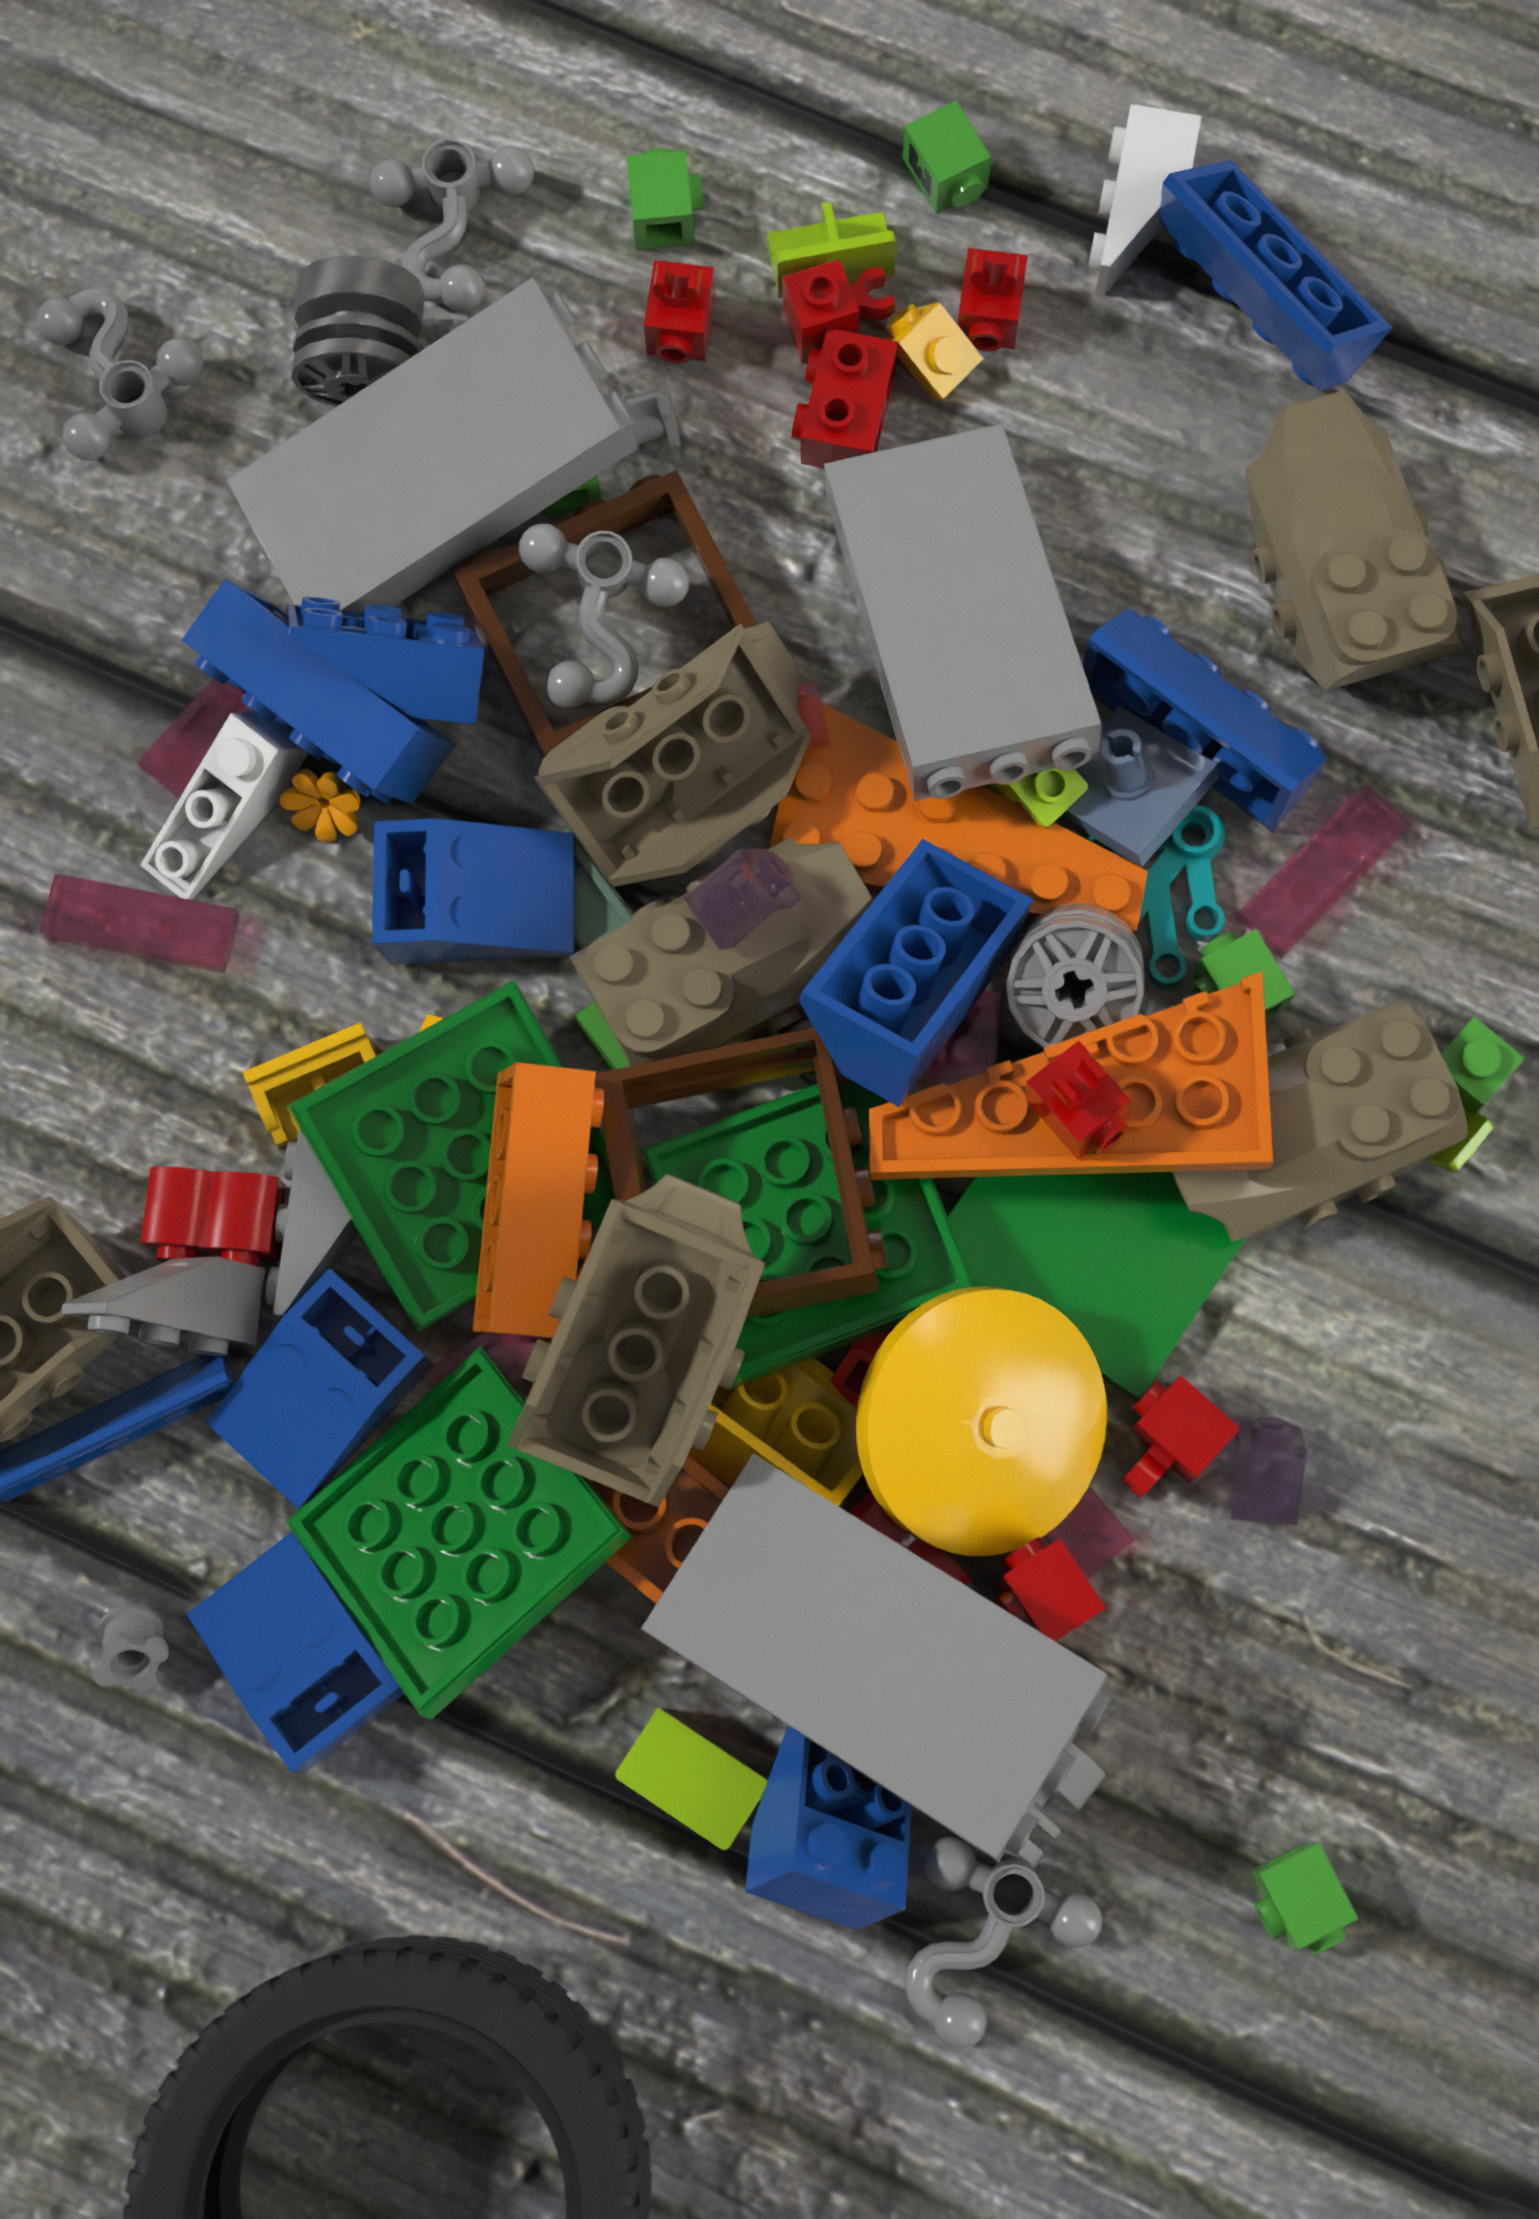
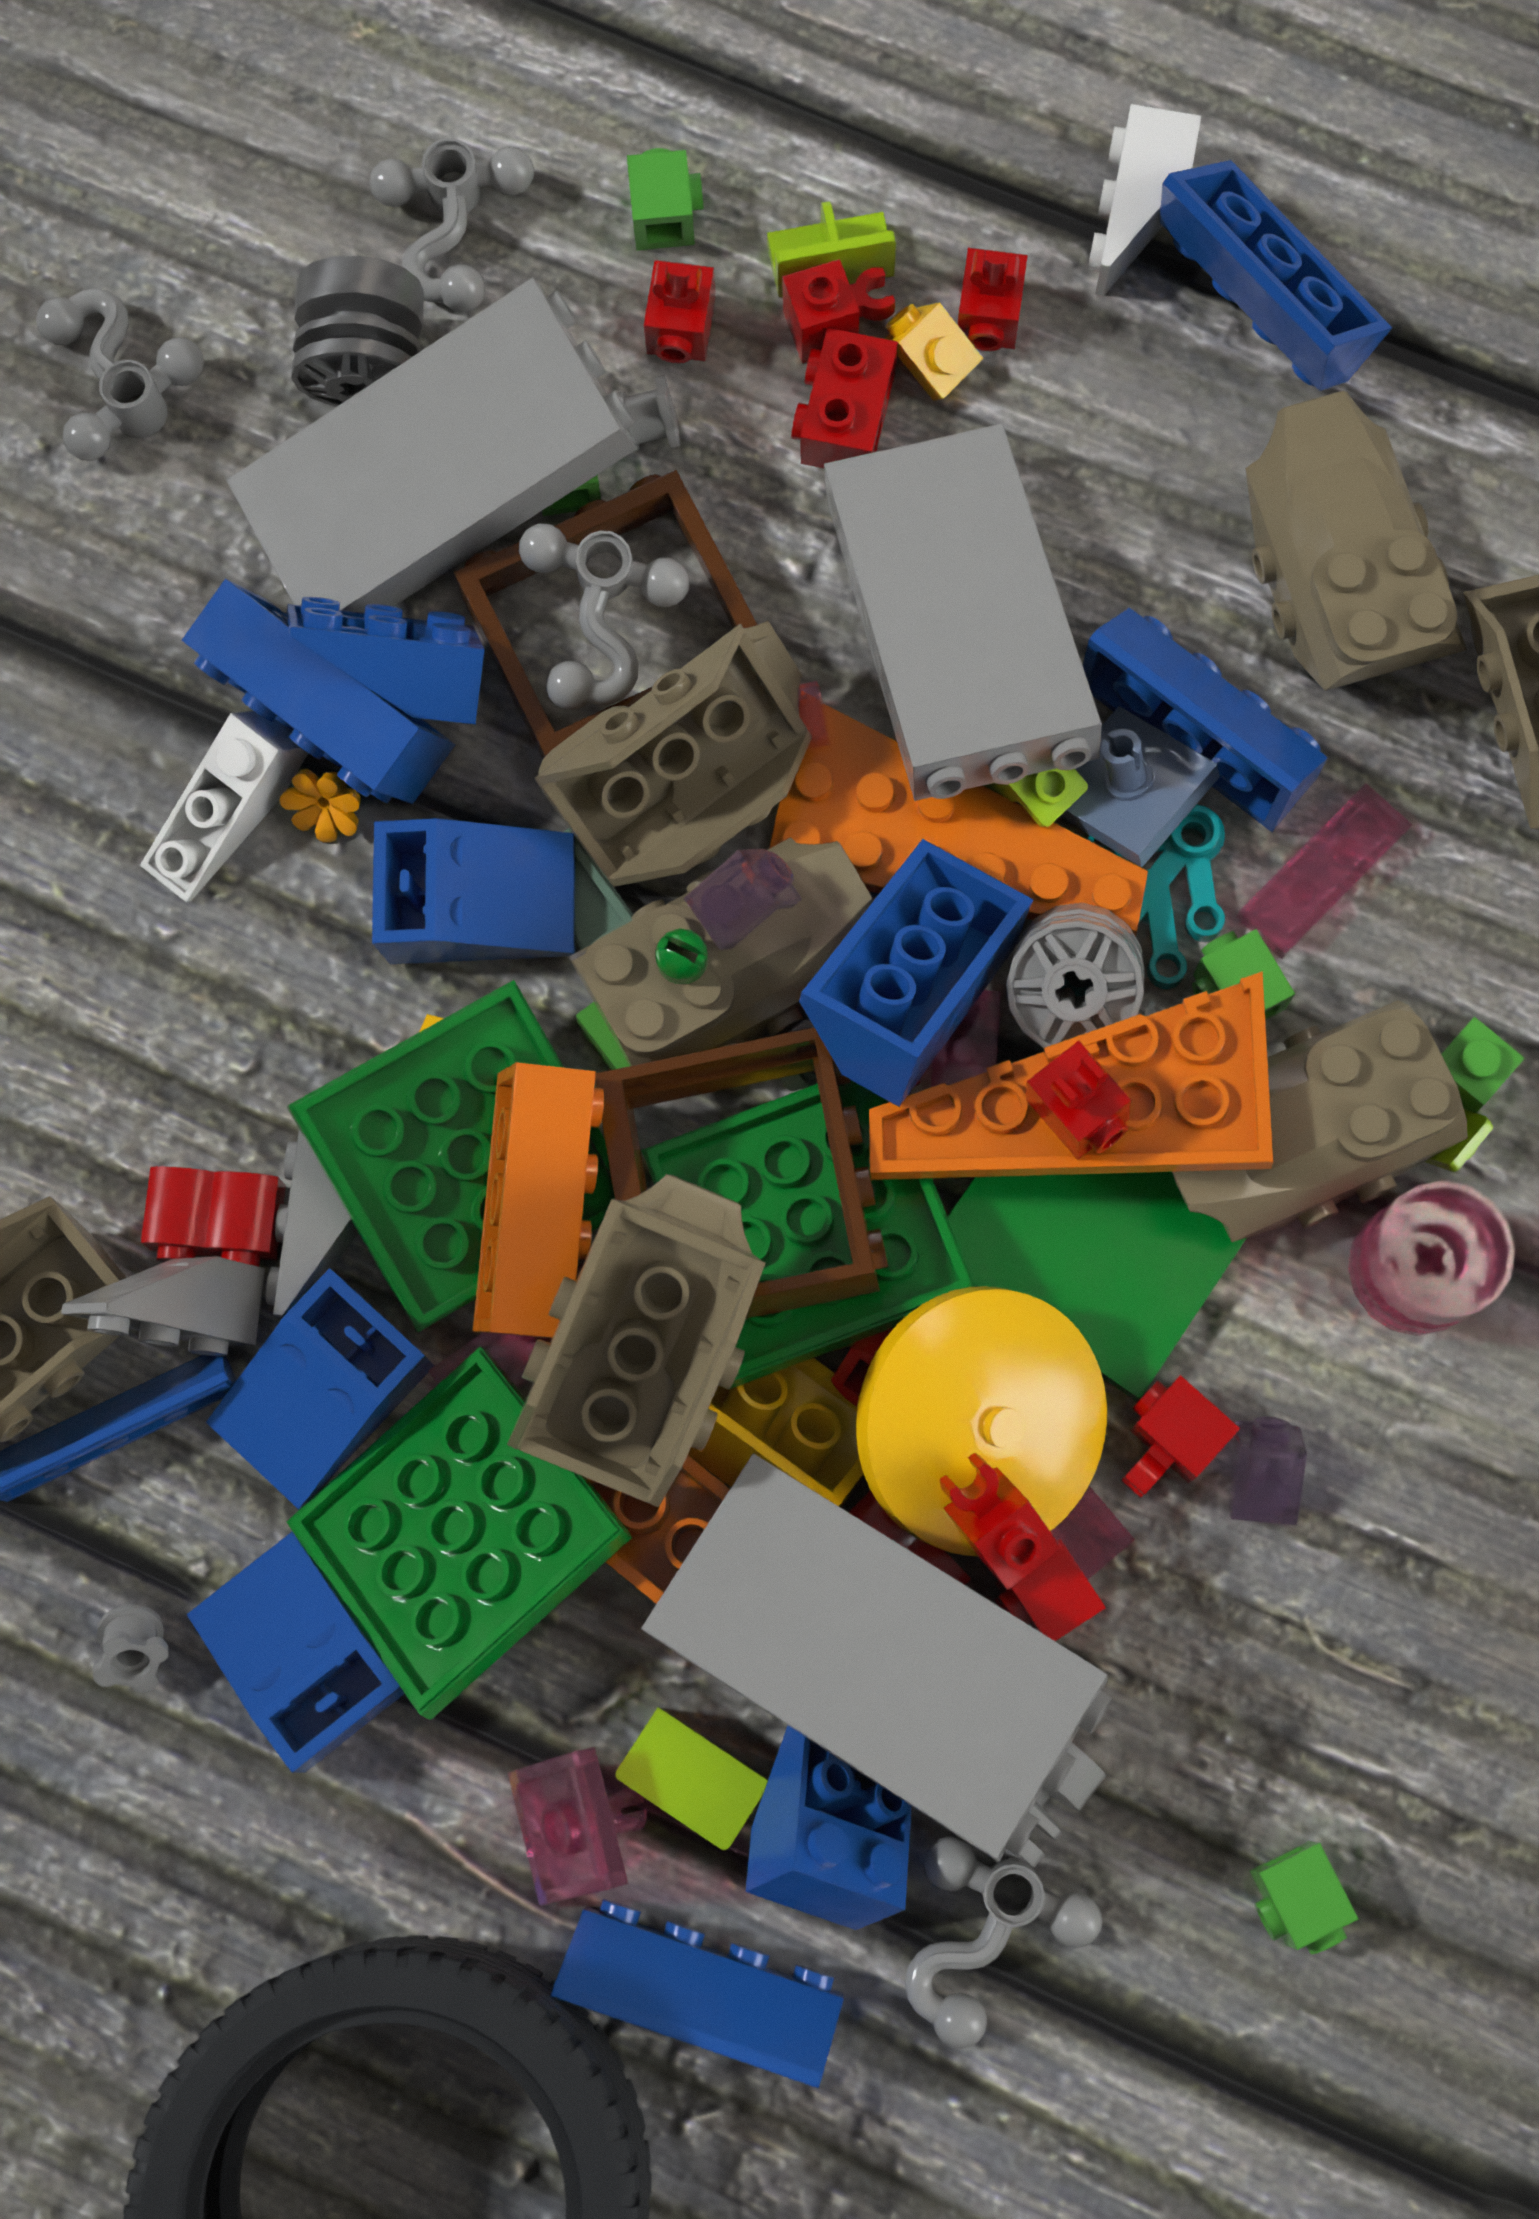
(139, 923): clear pink tile -> none
(185, 743): clear pink tile -> none
(300, 1073): yellow hinge -> none
(572, 1825): none -> clear pink tile
(677, 967): none -> green hinge
(701, 1993): none -> blue slope
(947, 157): bright green brick -> none
(999, 1523): none -> red brick
(1466, 1254): none -> clear pink wheel

